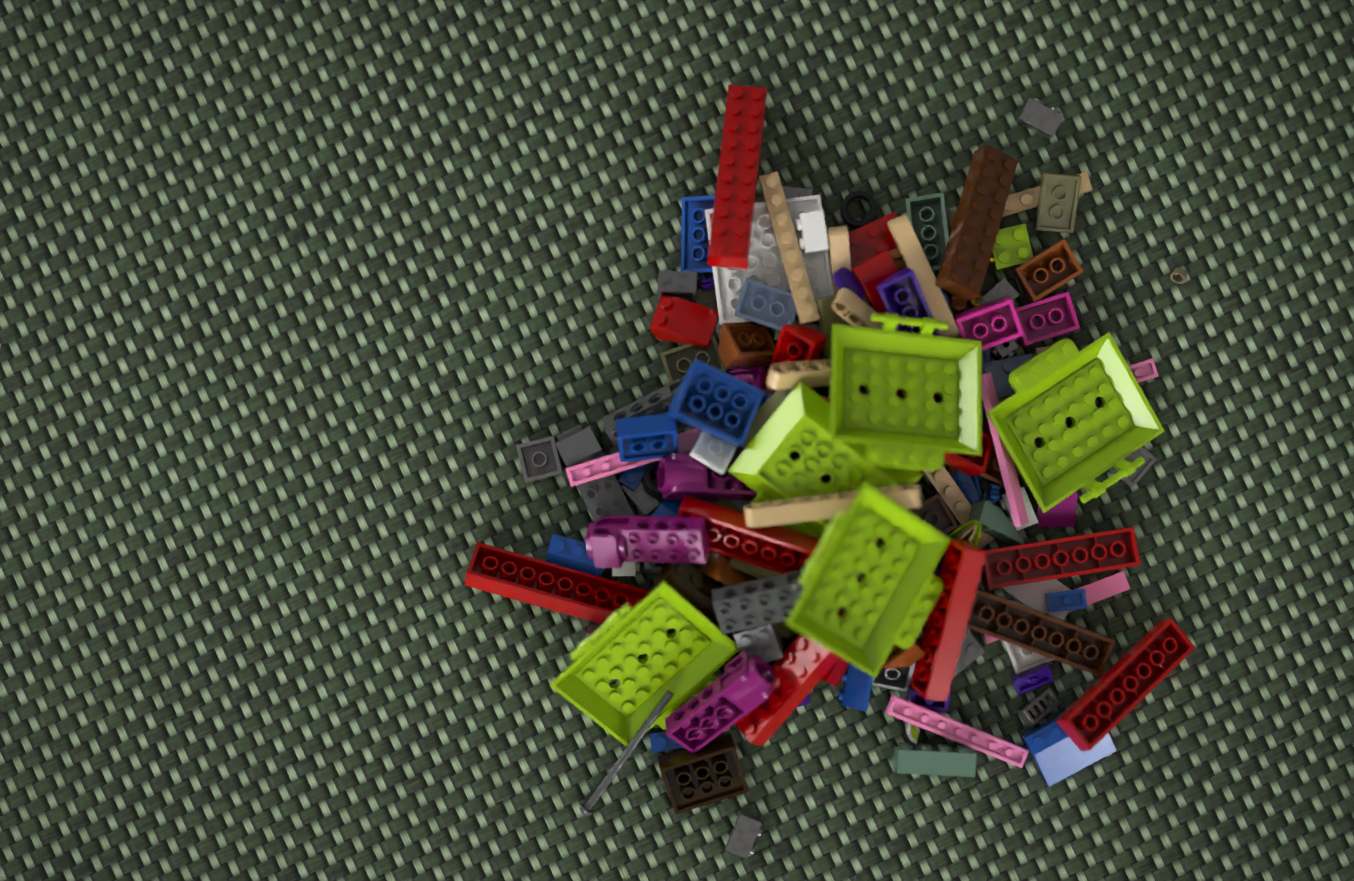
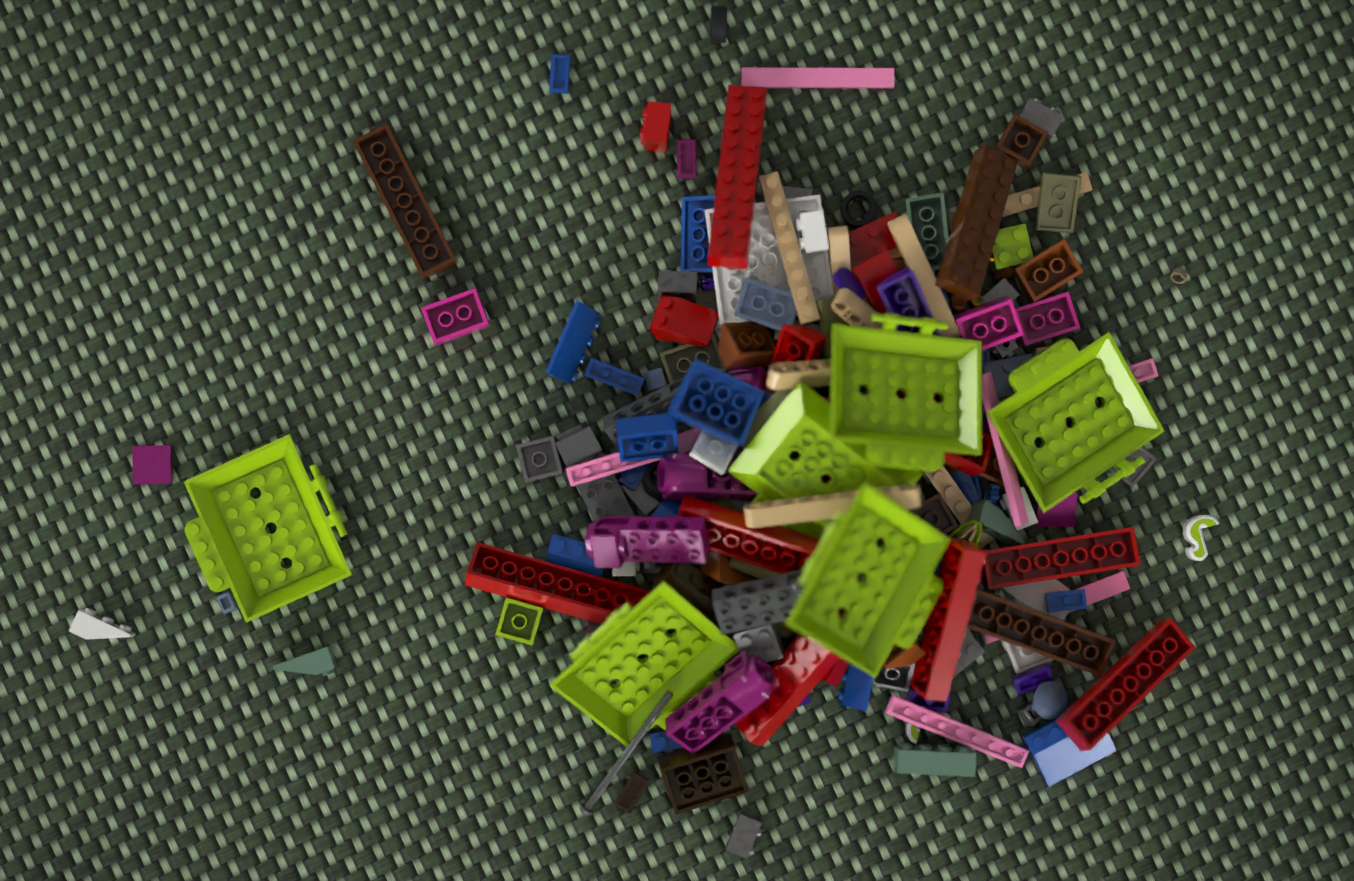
(91, 626): none -> white slope
(152, 464): none -> magenta tile
(227, 602): none -> sand blue slope
(233, 535): none -> lime container
(311, 663): none -> sand green slope
(405, 201): none -> reddish brown brick
(455, 316): none -> dark pink brick
(519, 621): none -> lime brick
(559, 74): none -> blue plate
(573, 342): none -> blue slope
(614, 377): none -> blue plate
(631, 792): none -> dark brown plate
(654, 379): none -> sand blue slope
(656, 127): none -> red brick
(686, 159): none -> magenta plate
(718, 24): none -> black tyre
(818, 77): none -> bright pink tile
(1006, 273): none -> reddish brown tile
(1021, 140): none -> reddish brown brick
(1049, 700): none -> sand blue dish
(1193, 534): none -> white animal

